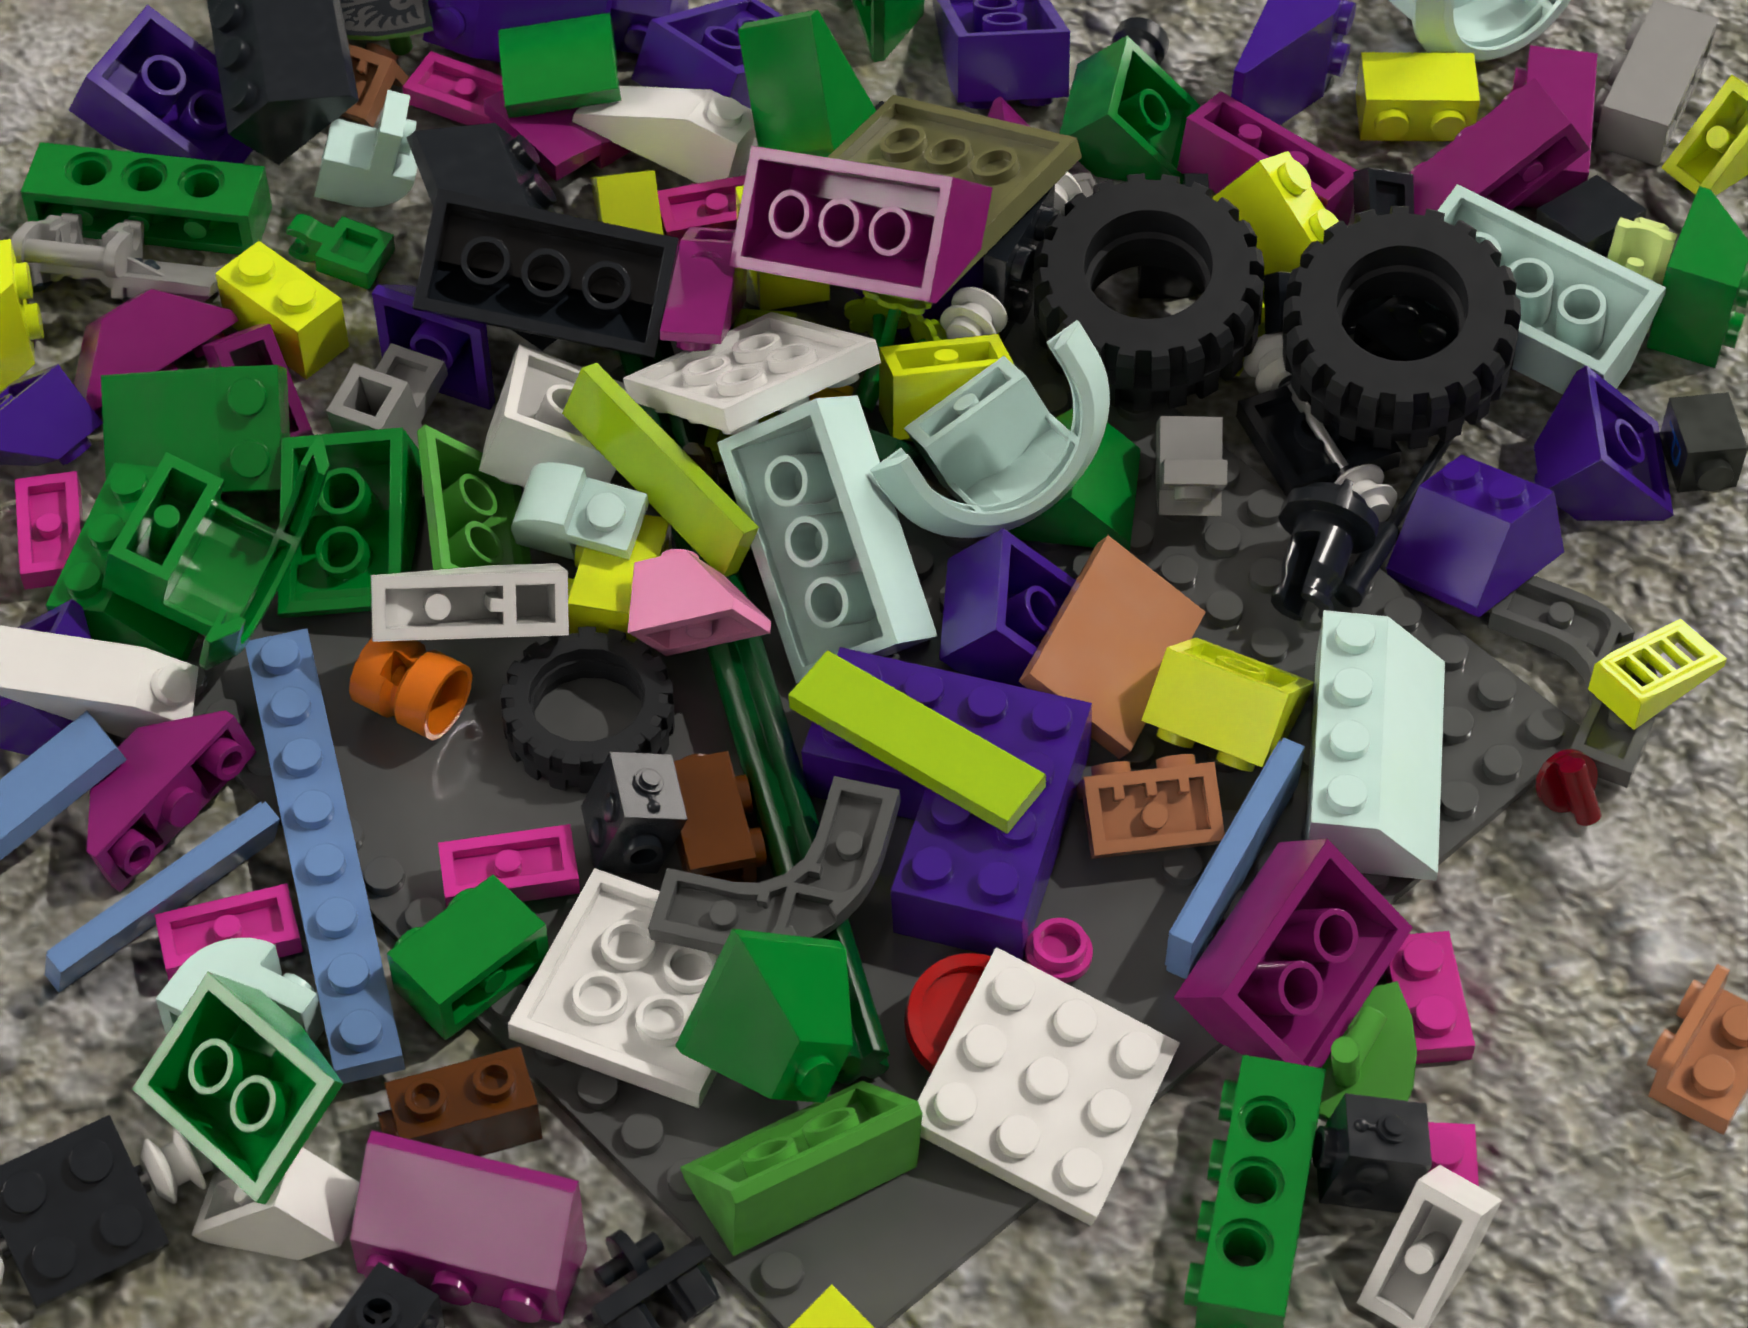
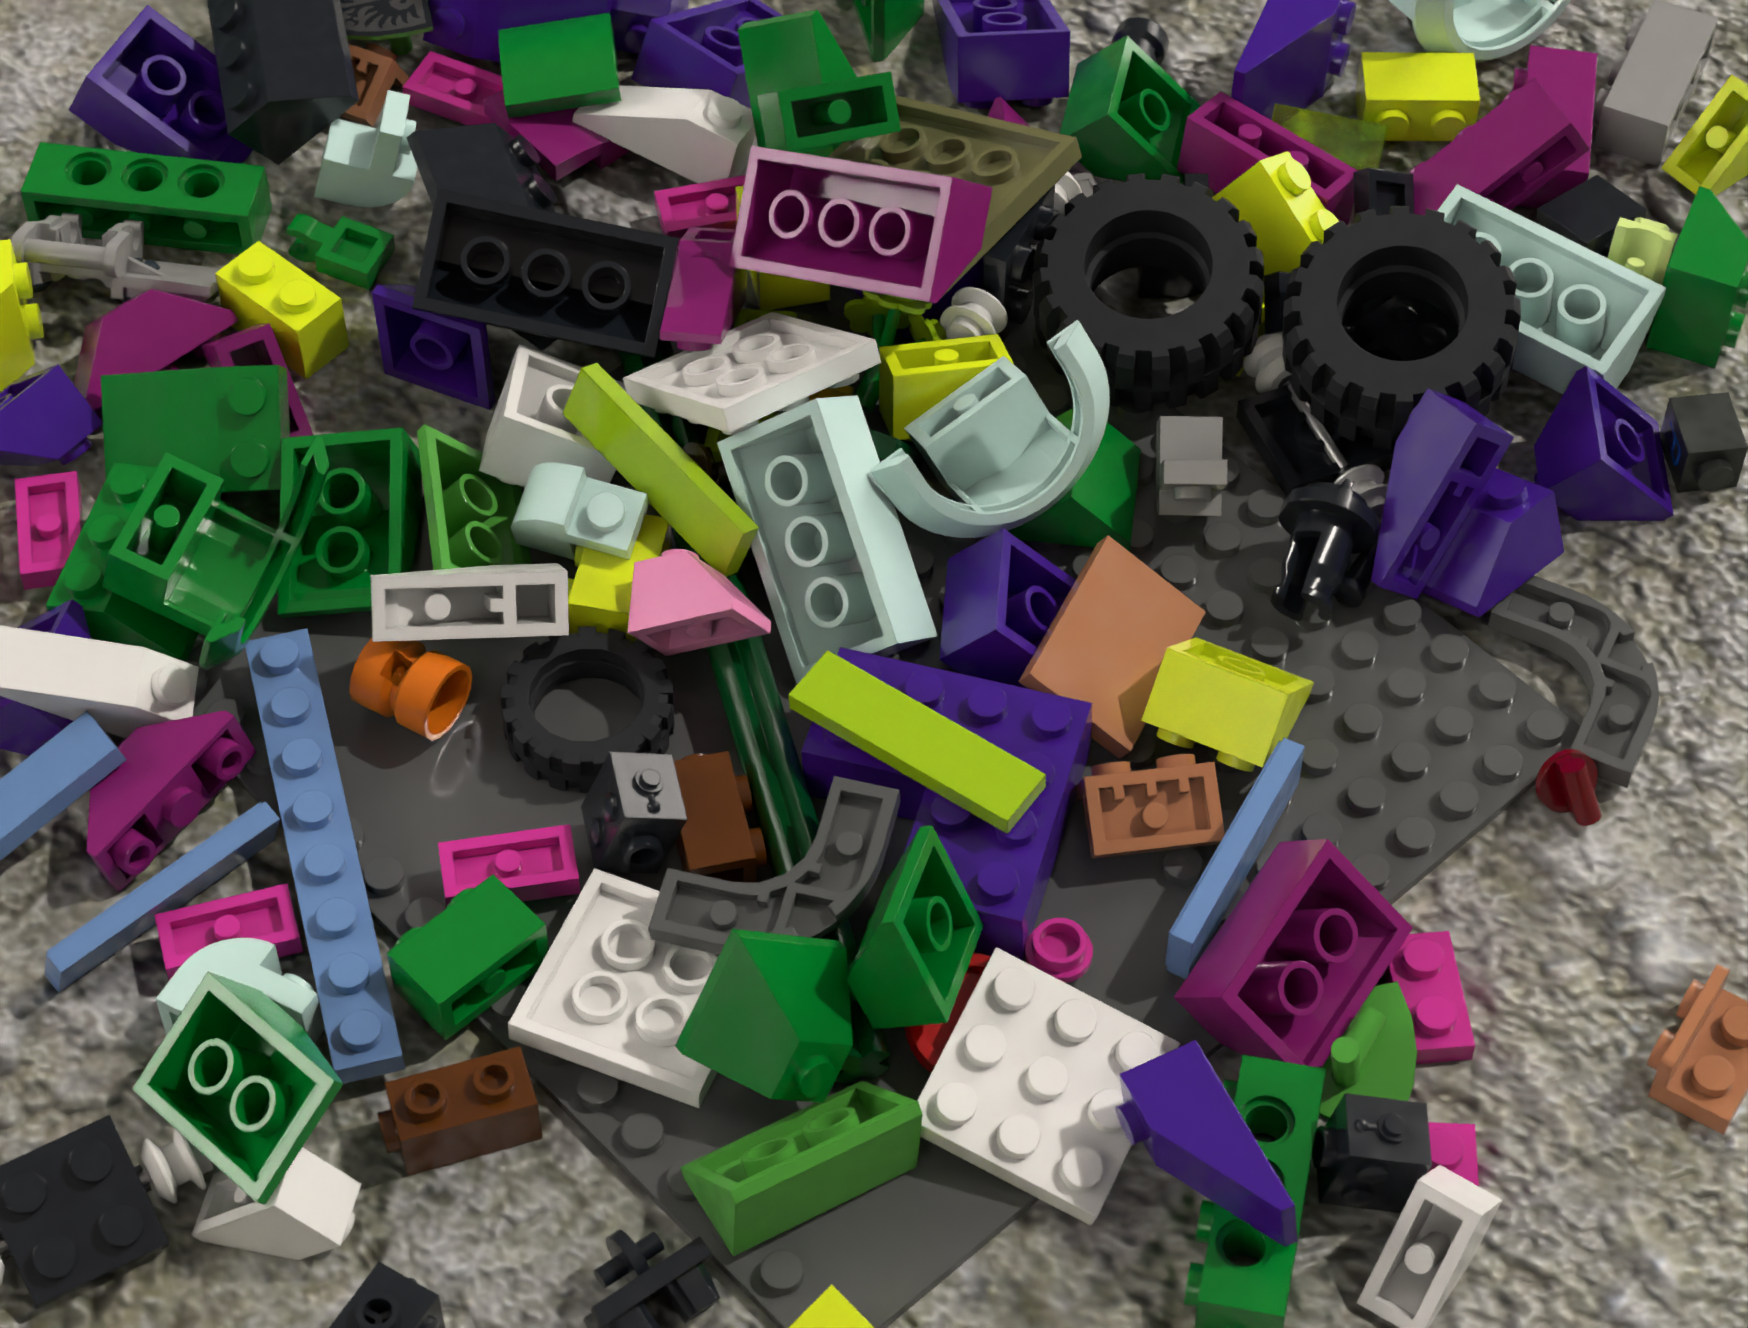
(390, 395): light grey brick -> none
(470, 1227): magenta slope -> none
(628, 200): neon yellow slope -> none
(829, 112): none -> green brick
(916, 940): none -> green slope
(1202, 1139): none -> dark purple slope
(1347, 139): none -> clear neon green plate
(1376, 746): light aqua slope -> none
(1432, 486): none -> dark purple slope
(1637, 704): neon yellow slope -> none

